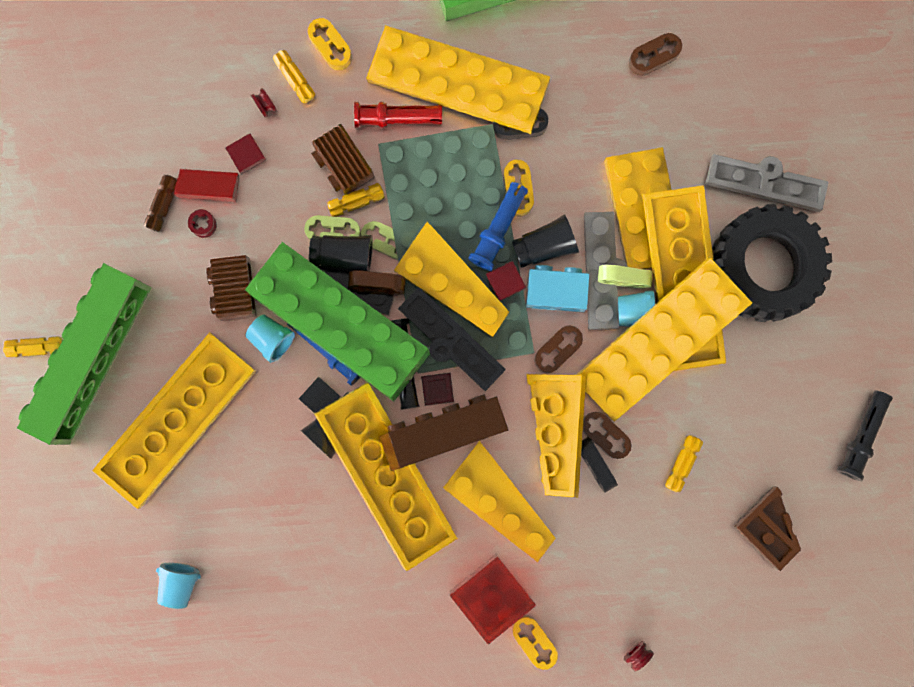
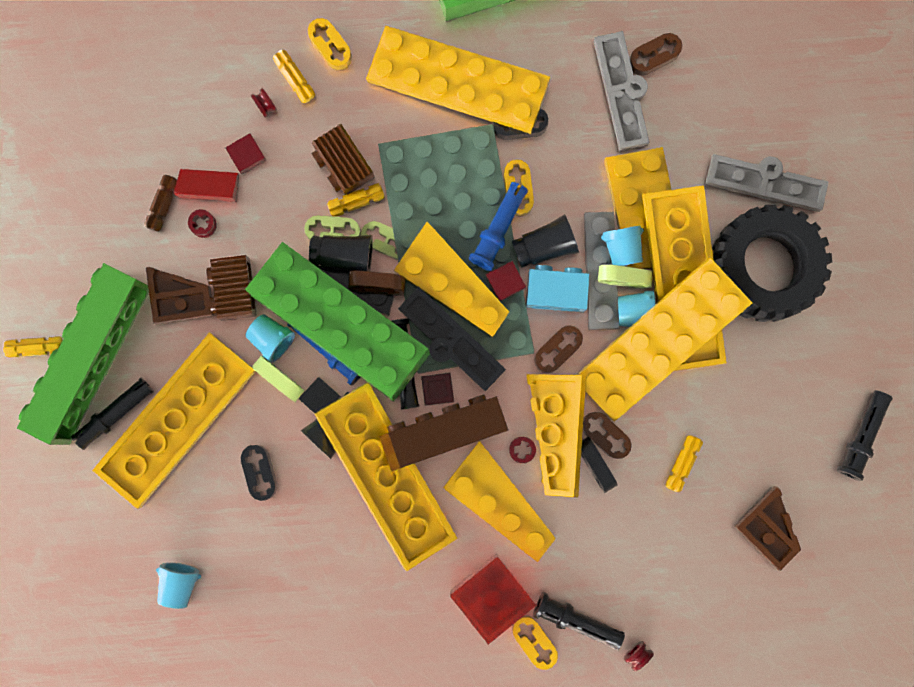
(103, 421): none -> black pin
(176, 298): none -> reddish brown wing
(251, 472): none -> black beam
(278, 379): none -> yellowish green beam
(383, 114): red pin -> none
(528, 457): none -> dark red bush
(565, 616): none -> black pin
(622, 91): none -> light grey hinge
(624, 245): none -> medium azure piece

